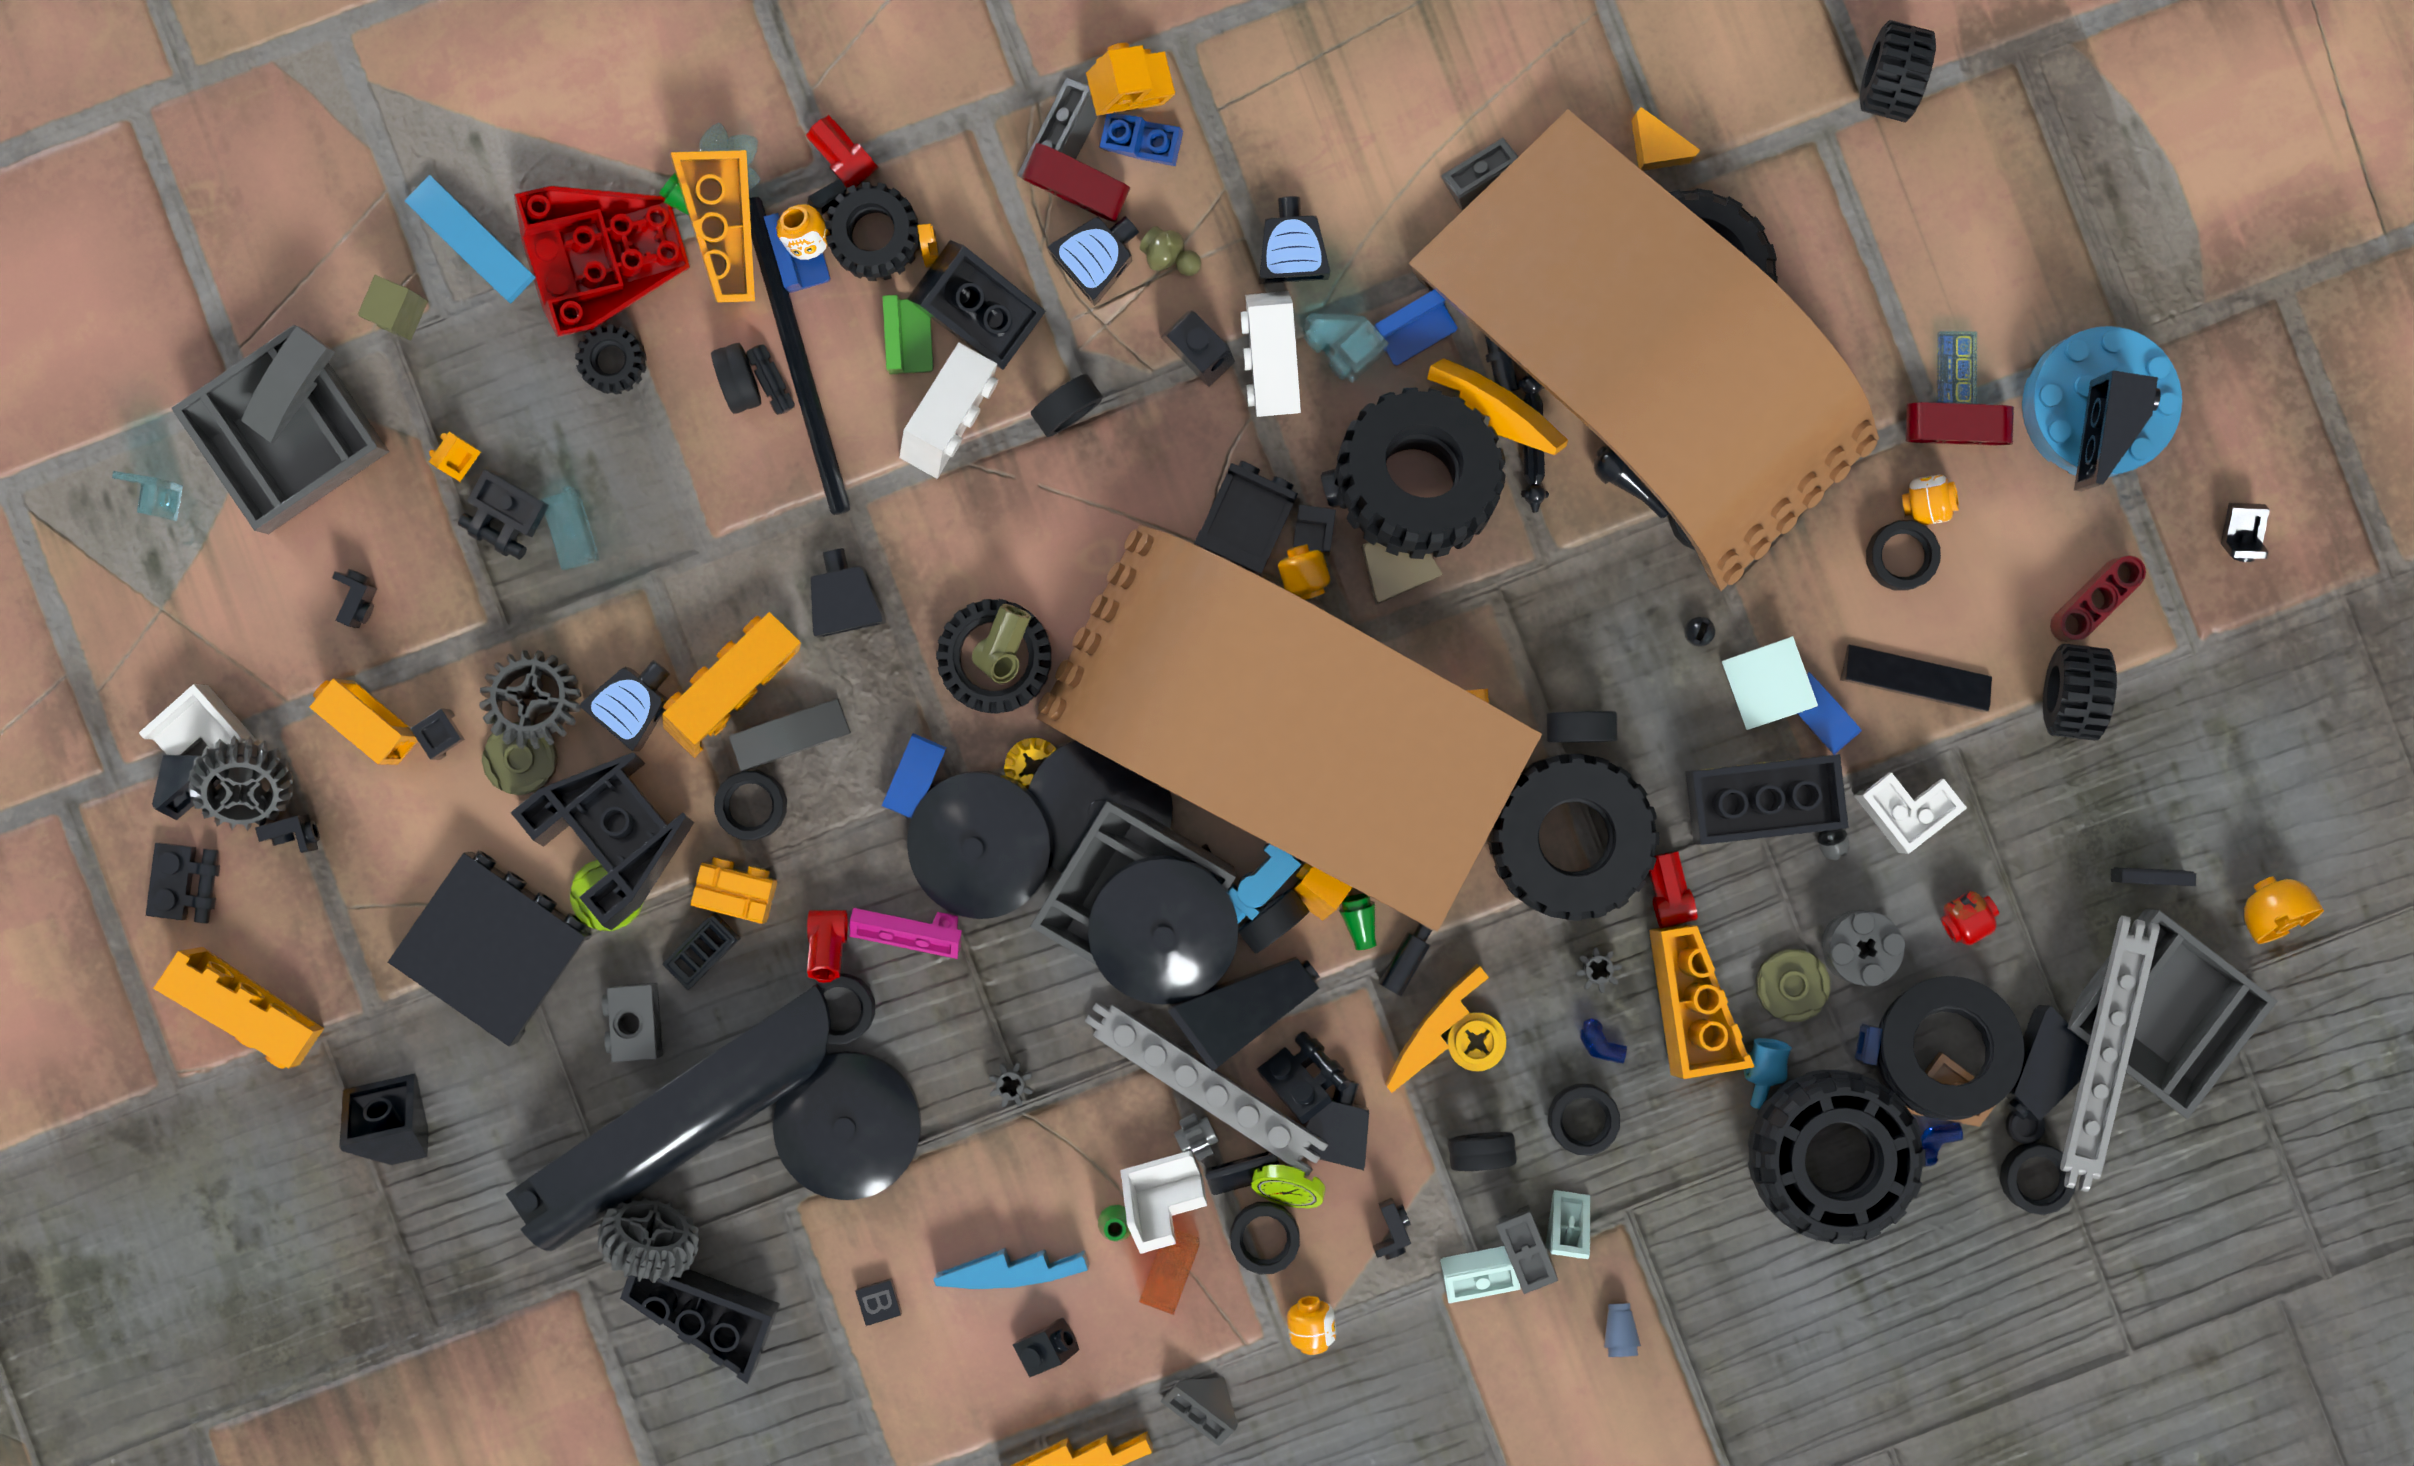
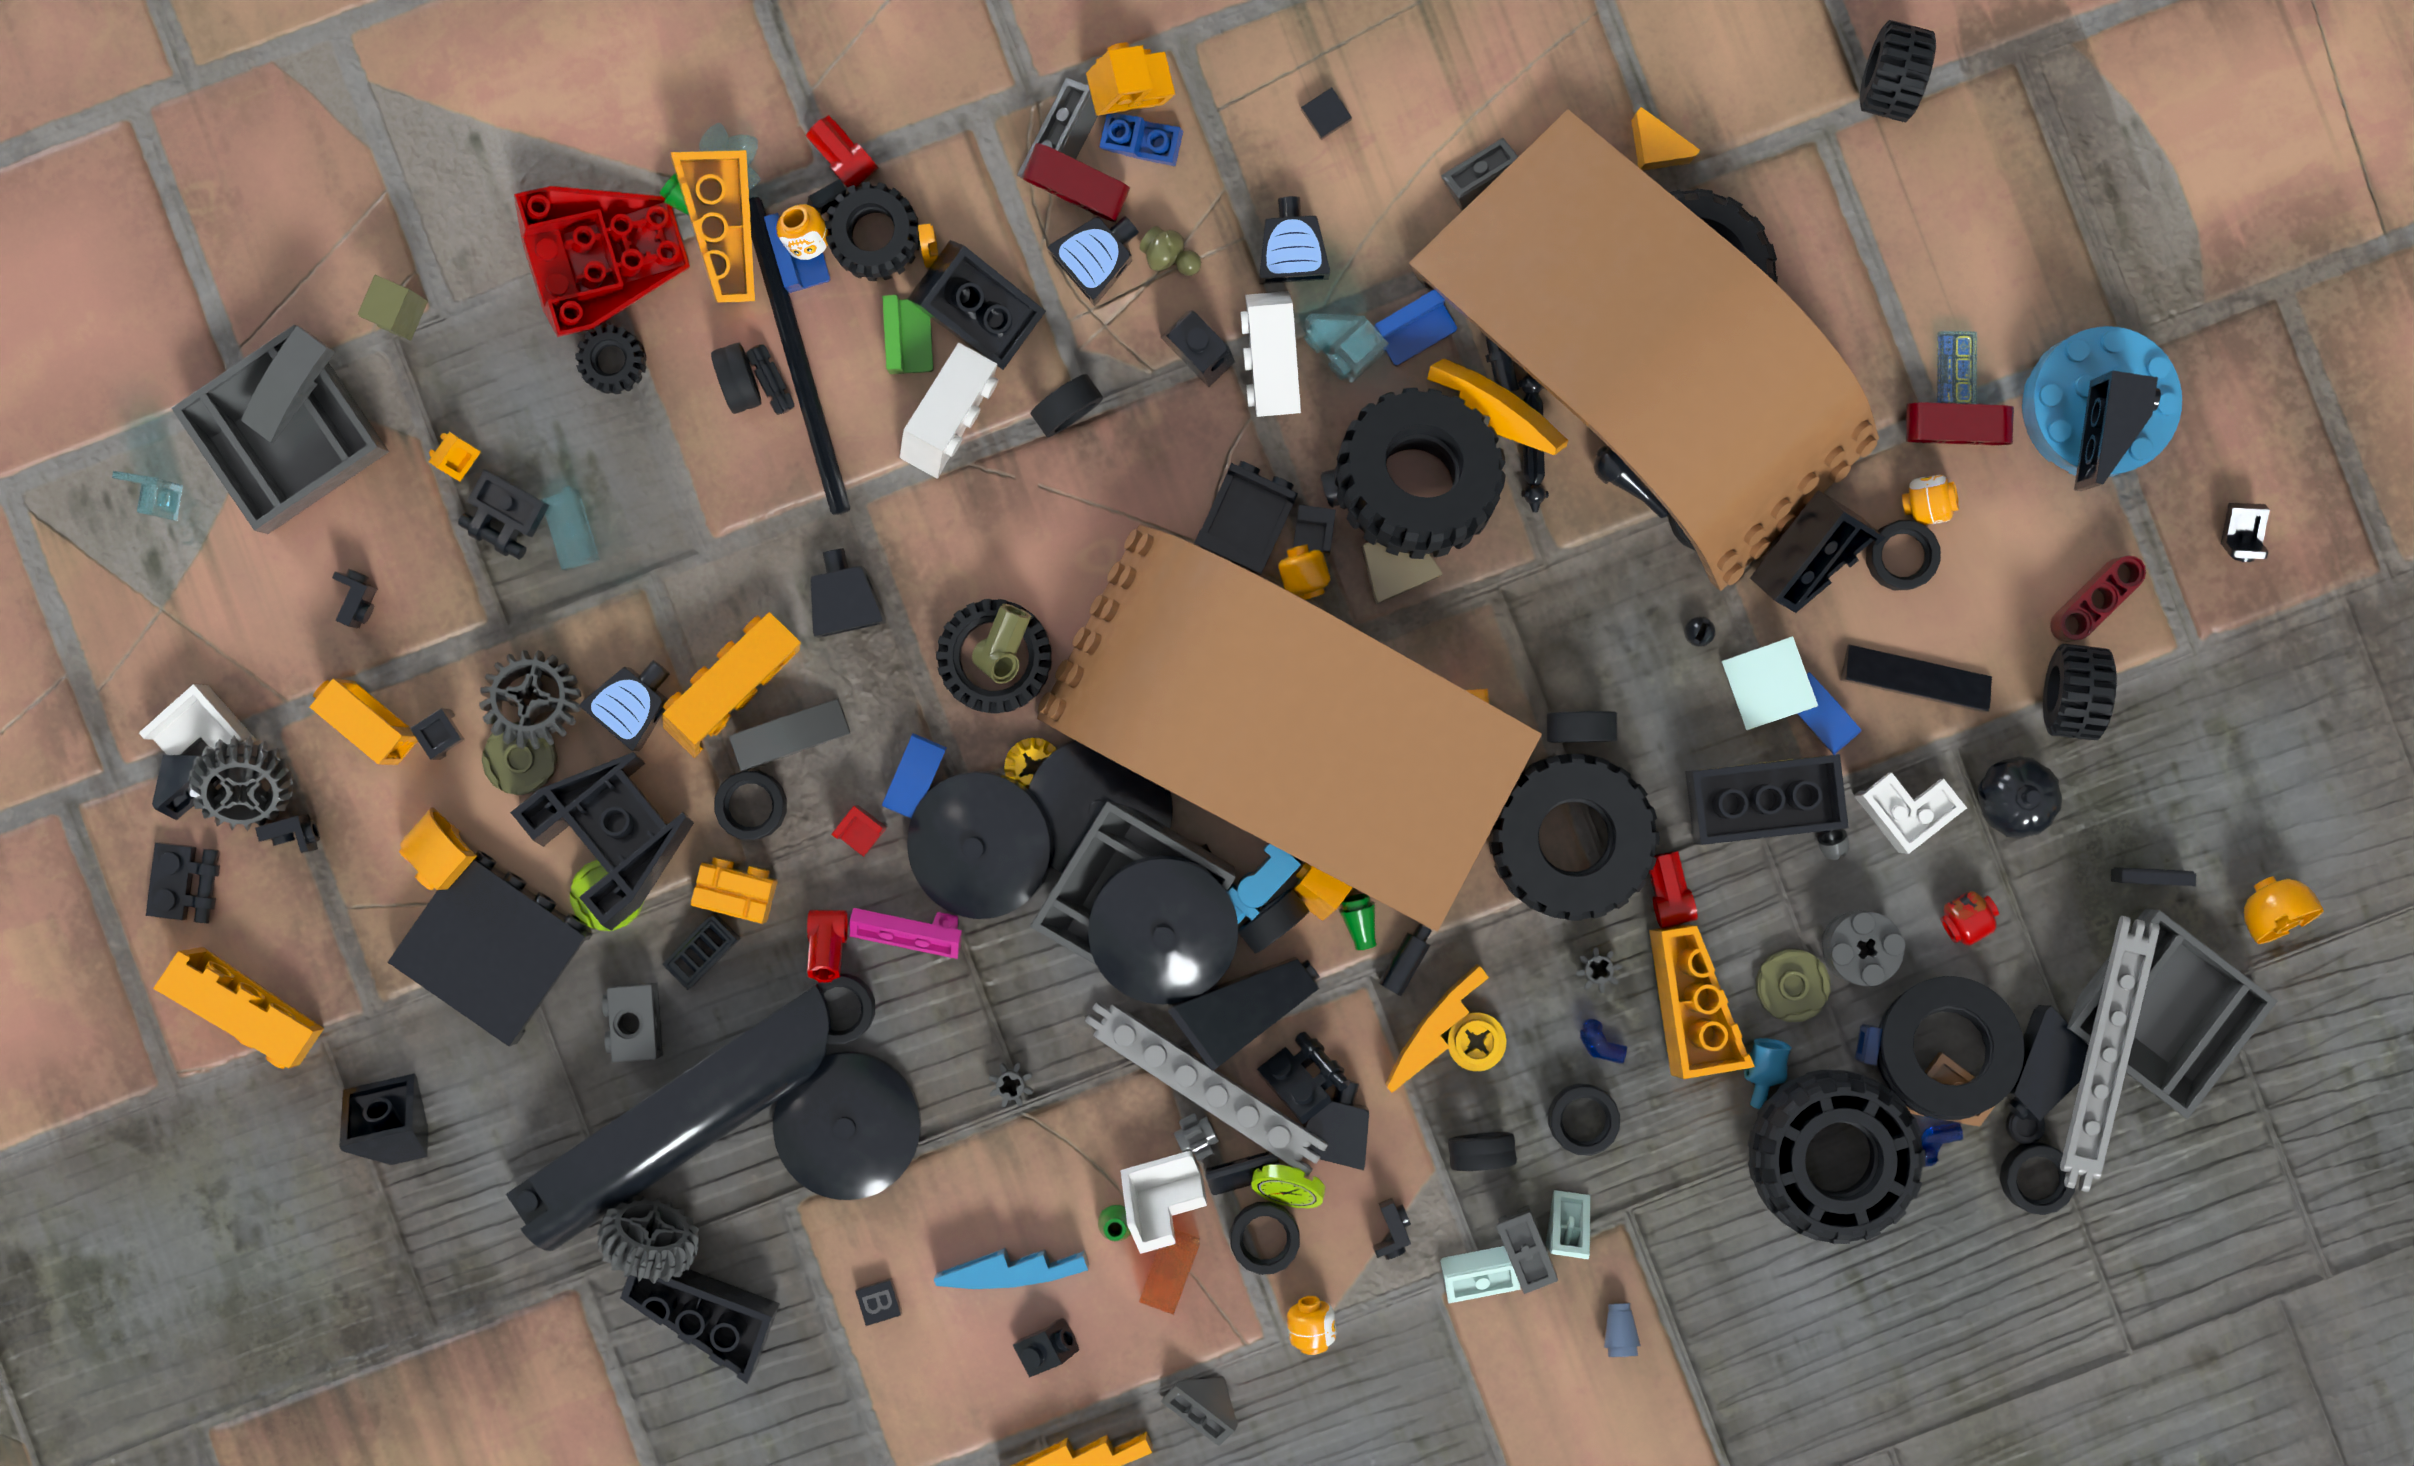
(436, 851): none -> light orange brick
(470, 239): dark azure slope -> none
(859, 830): none -> red panel
(1326, 113): none -> black tile
(1813, 550): none -> black wedge
(2019, 797): none -> black piece

